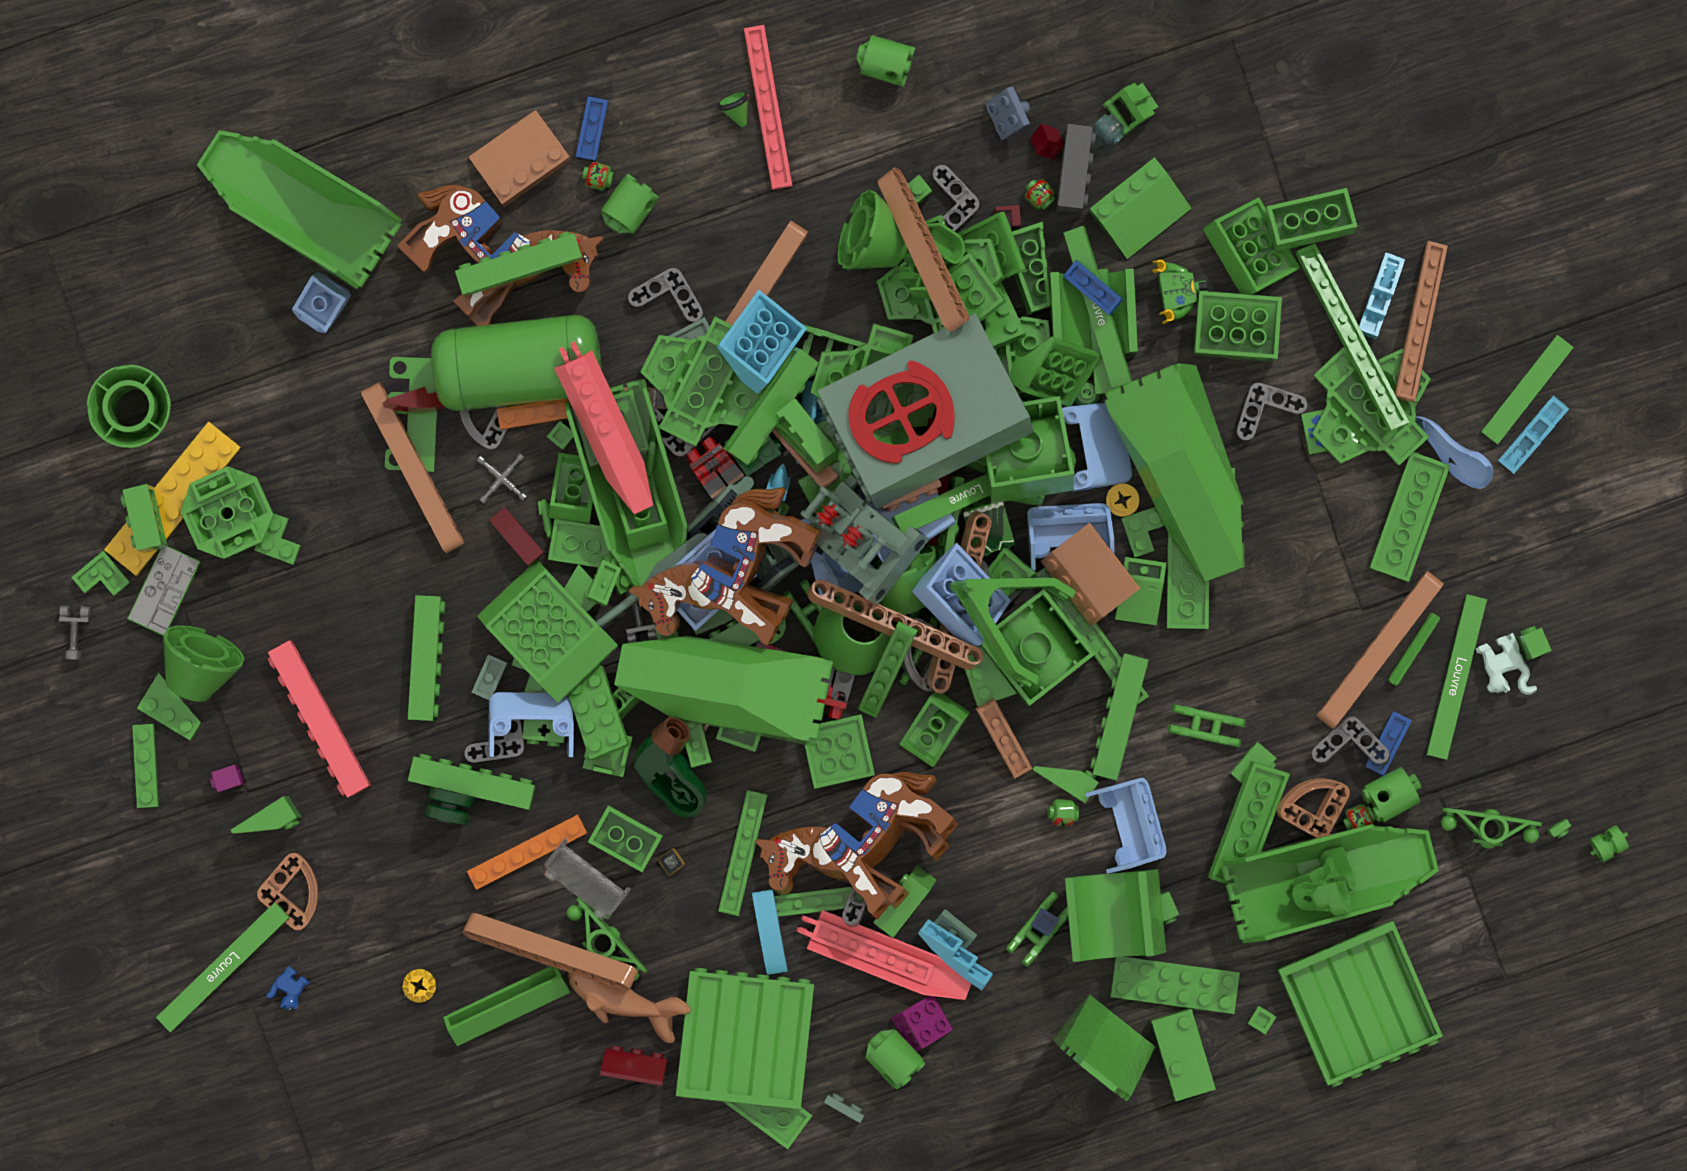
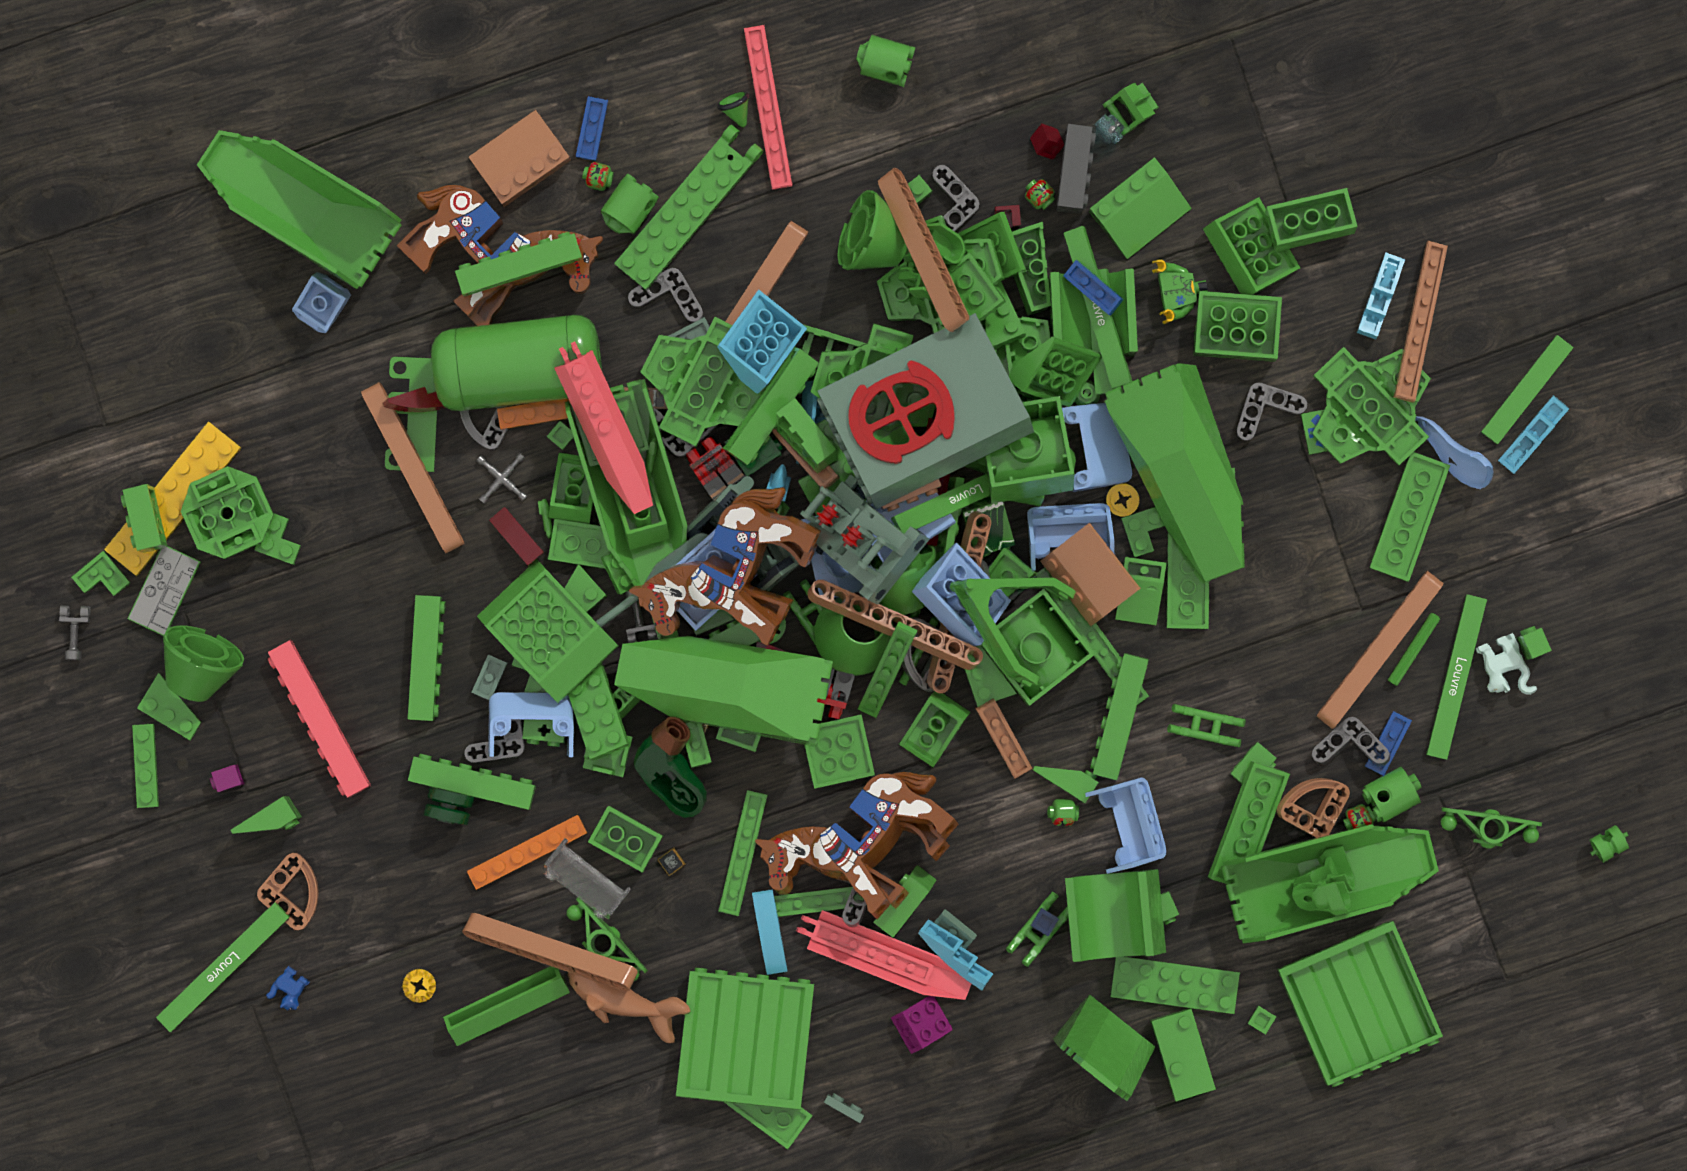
(106, 394): bright green cone -> none
(603, 583): bright green plate -> none
(634, 1065): dark red slope -> none
(686, 210): none -> bright green hinge
(893, 1057): bright green cylinder -> none
(1008, 112): sand blue plate -> none
(1352, 338): plate -> none
(1559, 829): bright green plate -> none

